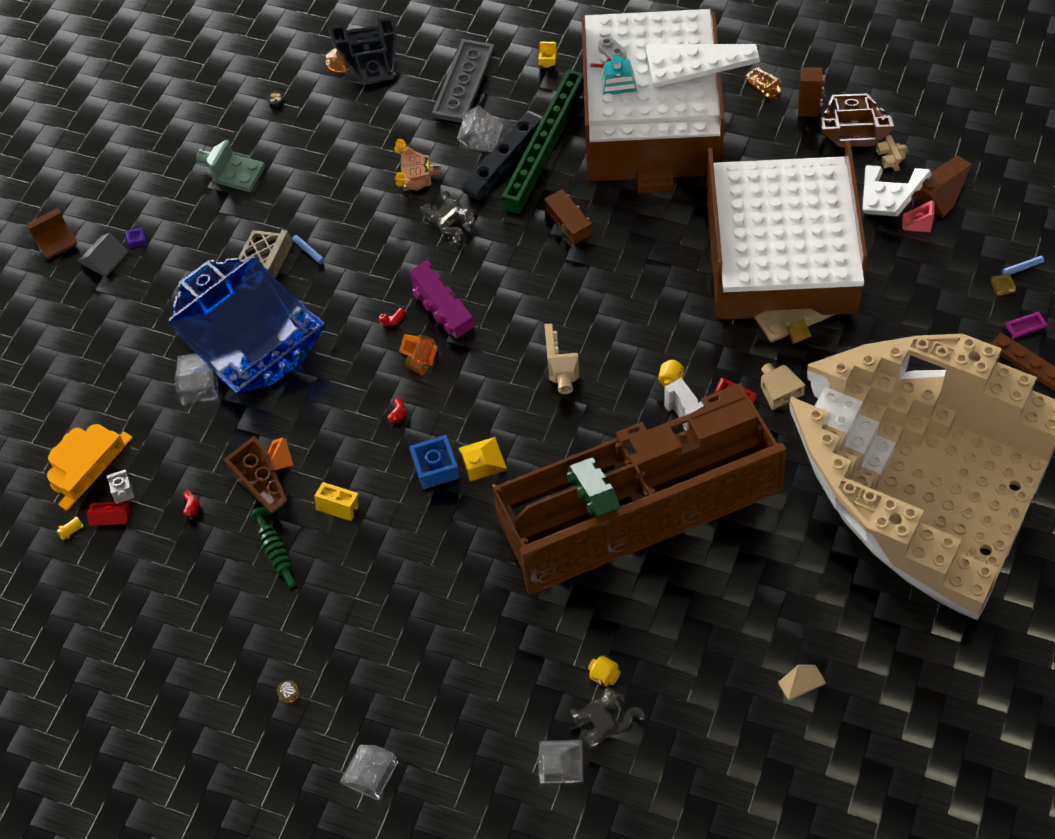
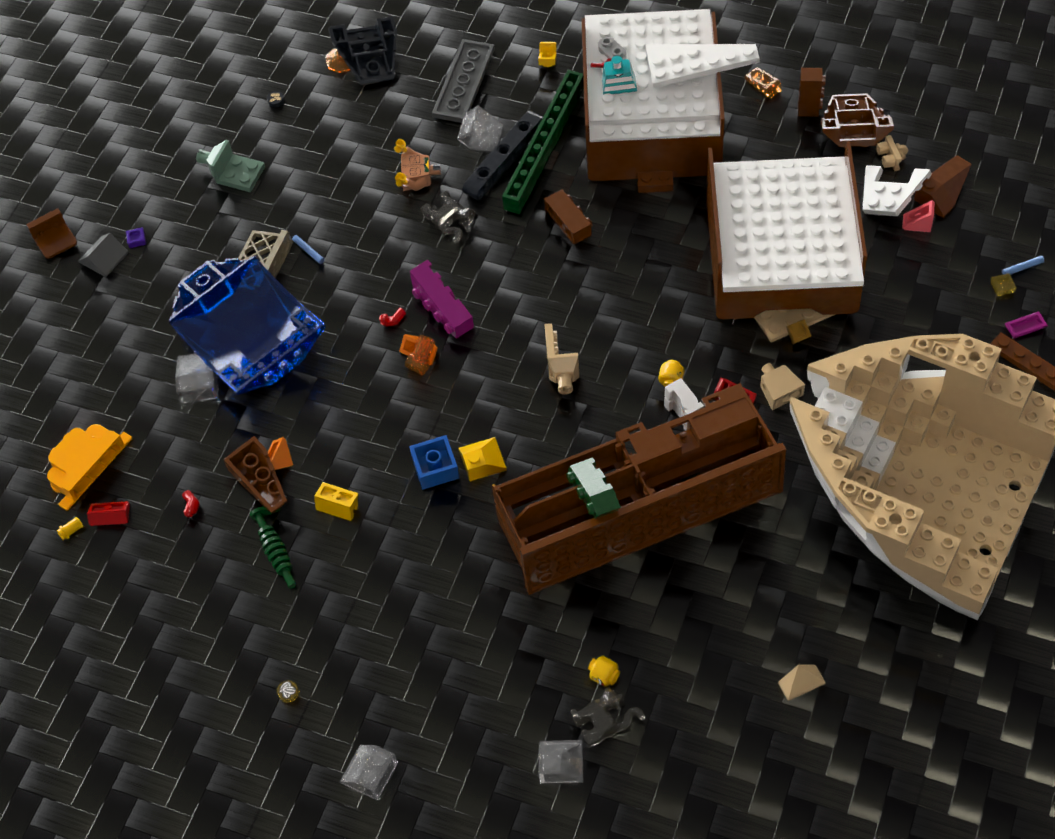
(120, 486): light grey brick -> none
(399, 411): red arm -> none

